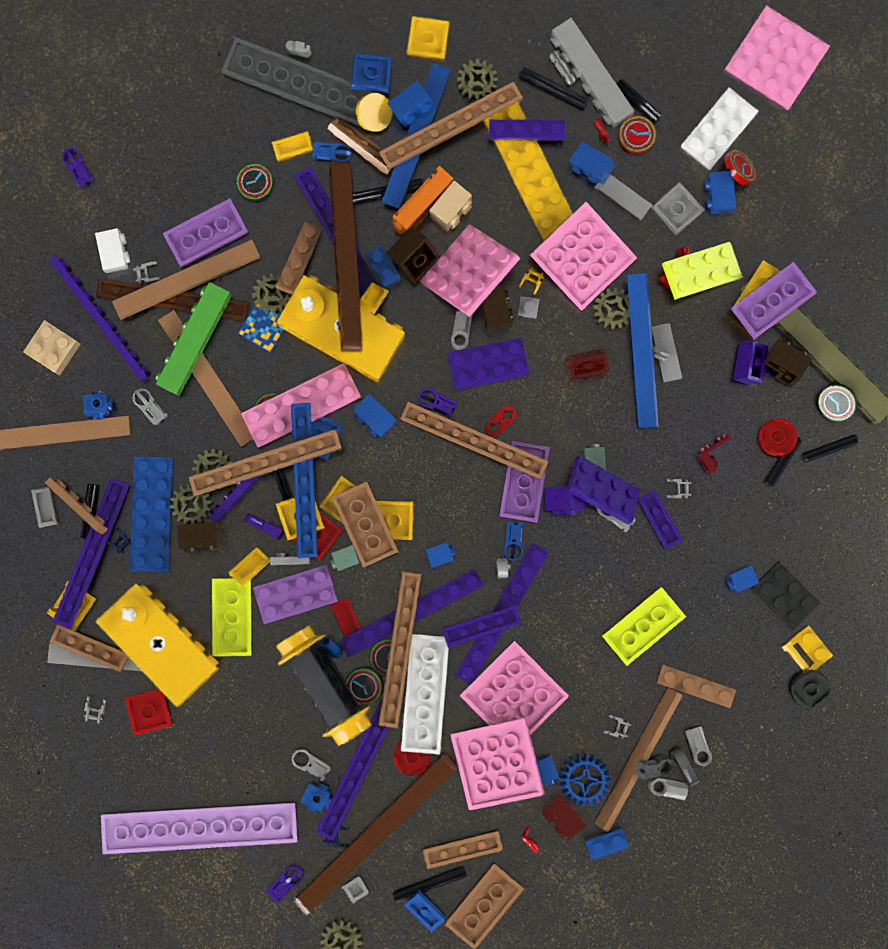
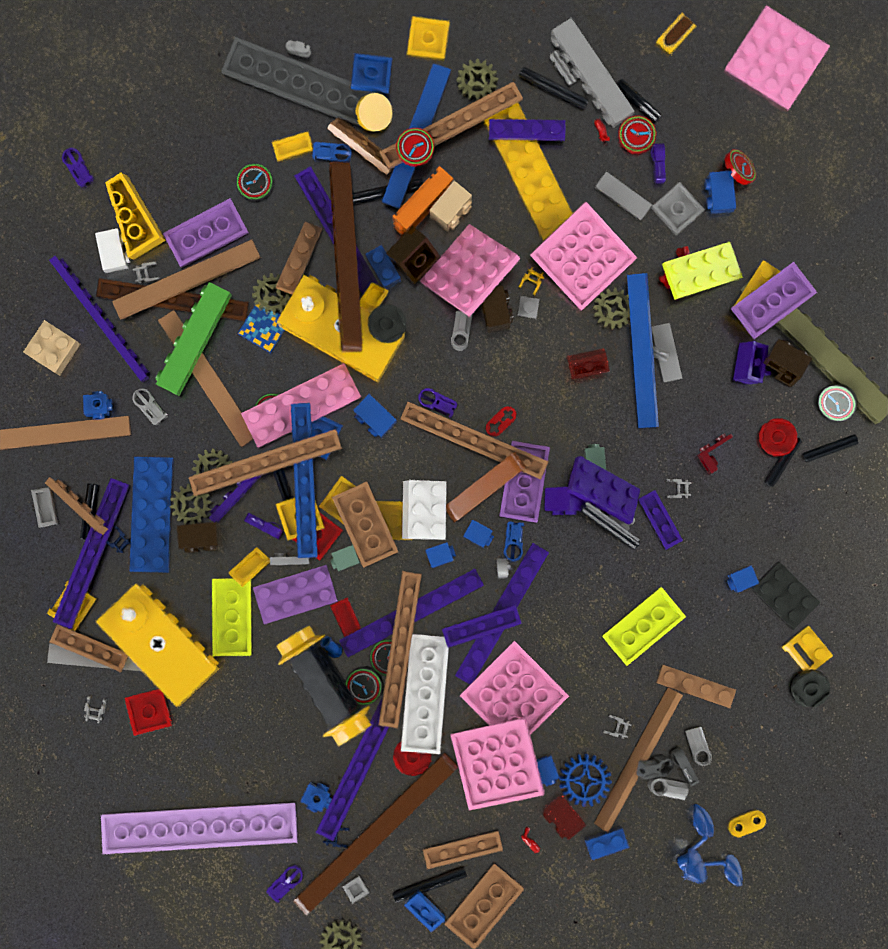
(135, 222): none -> yellow wedge
(313, 765): light grey piece -> none
(387, 323): none -> pearl dark grey tile
(411, 104): blue brick -> none
(415, 147): none -> tile
(424, 510): none -> white brick
(478, 534): none -> blue brick
(485, 487): none -> dark orange beam
(488, 364): dark purple plate -> none
(592, 163): blue brick -> none
(610, 525): none -> axle
(659, 162): none -> dark purple piece
(676, 33): none -> tile
(692, 863): none -> blue plant
(719, 128): white plate -> none
(747, 823): none -> yellow plate

